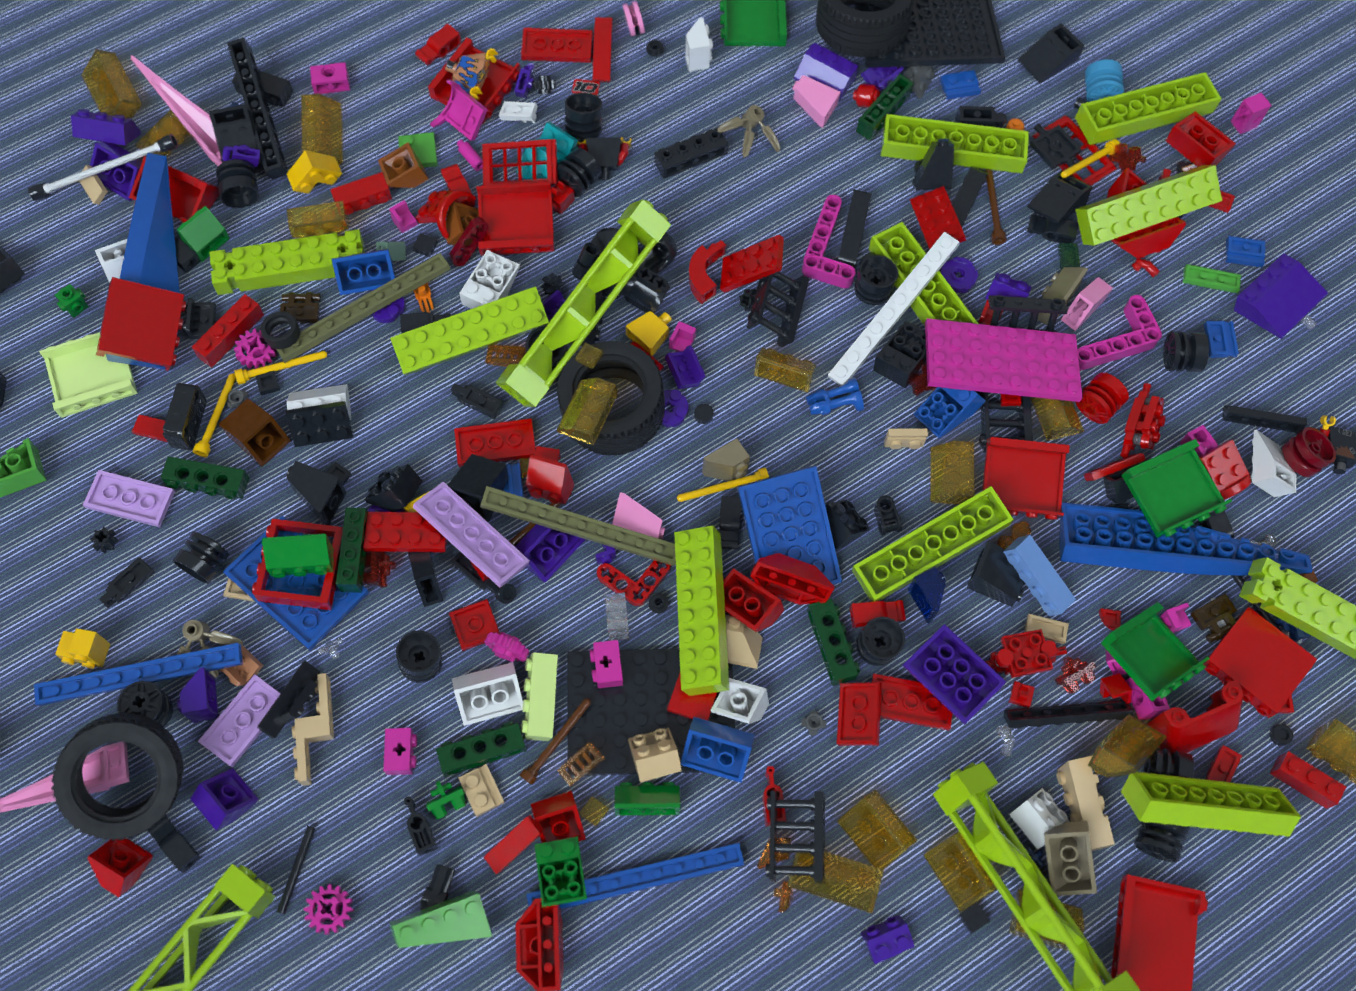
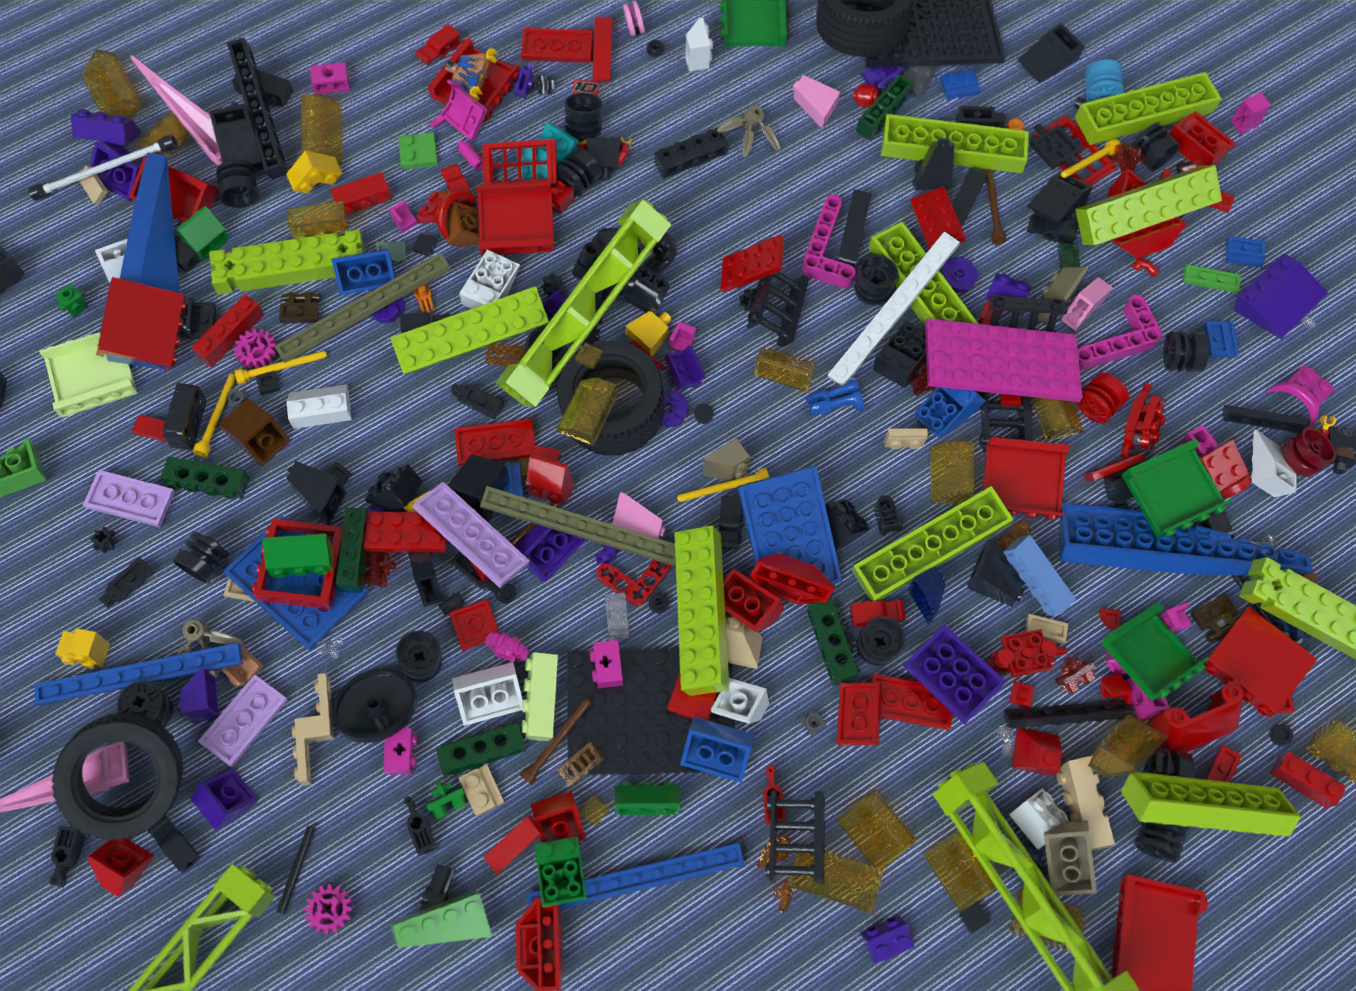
(68, 842): none -> black piece
(241, 152): dark purple piece -> none
(277, 319): black tyre -> none
(291, 700): black bracket -> none
(319, 424): black plate -> none
(374, 705): none -> black dish
(403, 168): dark orange slope -> none
(451, 603): none -> black pin
(469, 232): dark red beam -> none
(518, 111): white plate -> none
(654, 754): tan slope -> none
(699, 282): red arch -> none
(827, 68): dark purple slope -> none
(1037, 752): none -> red slope
(1156, 146): none -> black wheel
(1308, 388): none -> dark pink piece

